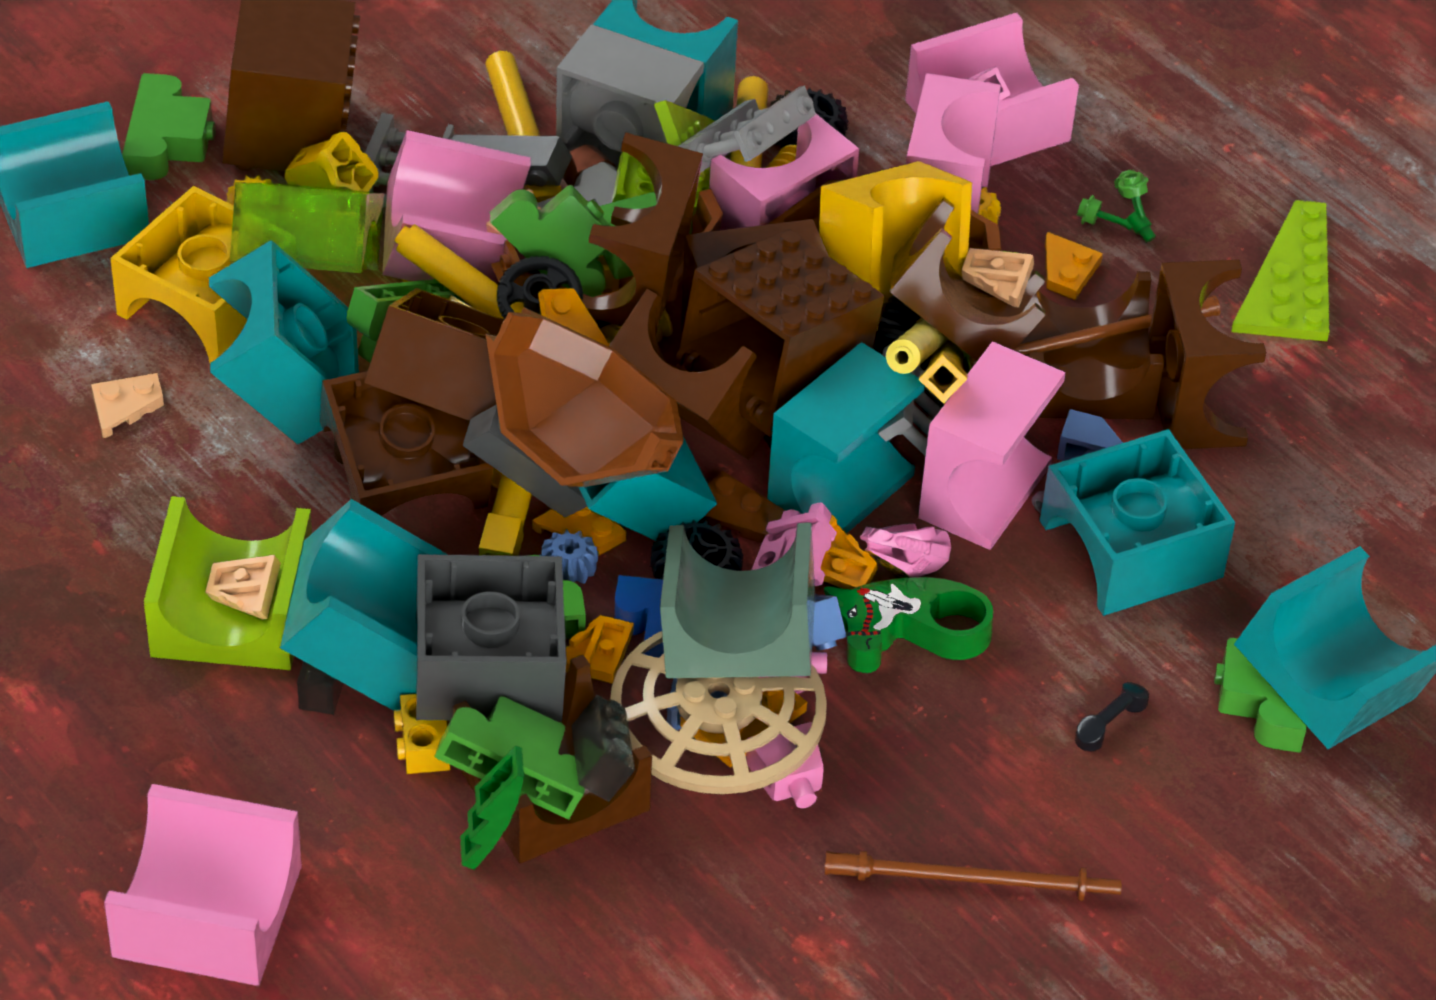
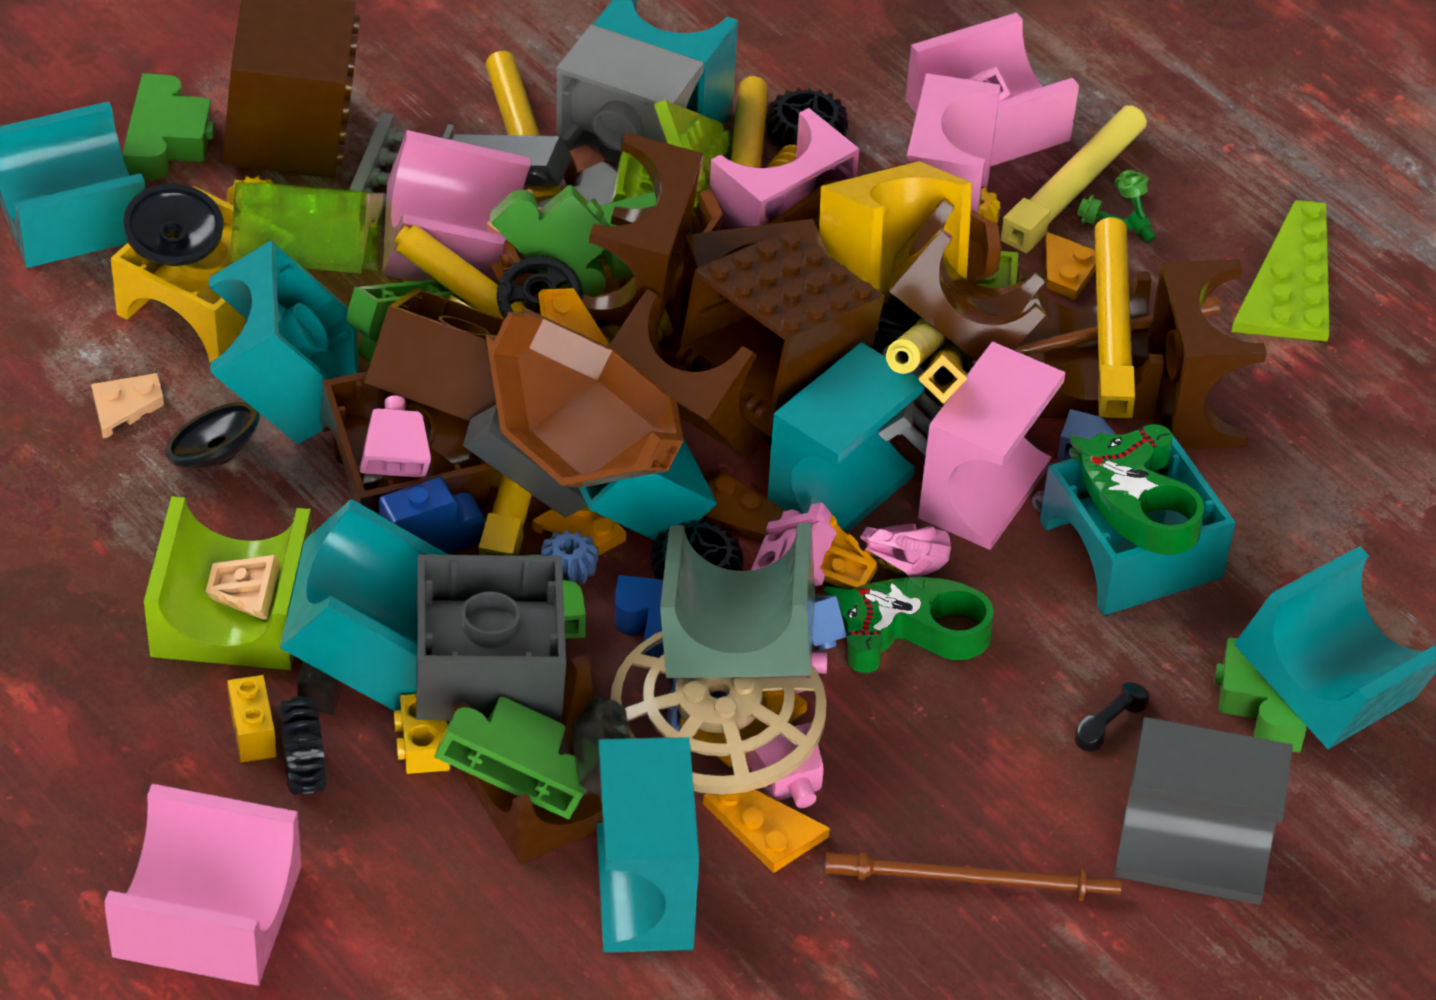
(177, 213): none -> black dish
(213, 436): none -> black dish
(252, 718): none -> yellow brick
(302, 745): none -> black gear
(333, 165): yellow piece -> none
(396, 442): none -> bright pink torso
(436, 515): none -> blue brick
(494, 807): green slope -> none
(602, 645): light orange wing -> none
(647, 845): none -> teal piece
(752, 129): light grey fence -> none
(767, 826): none -> light orange wing
(999, 273): light nougat wing -> none
(1030, 218): none -> light yellow brick
(1116, 371): none -> yellow brick
(1126, 488): none -> green animal
(1203, 810): none -> dark grey piece

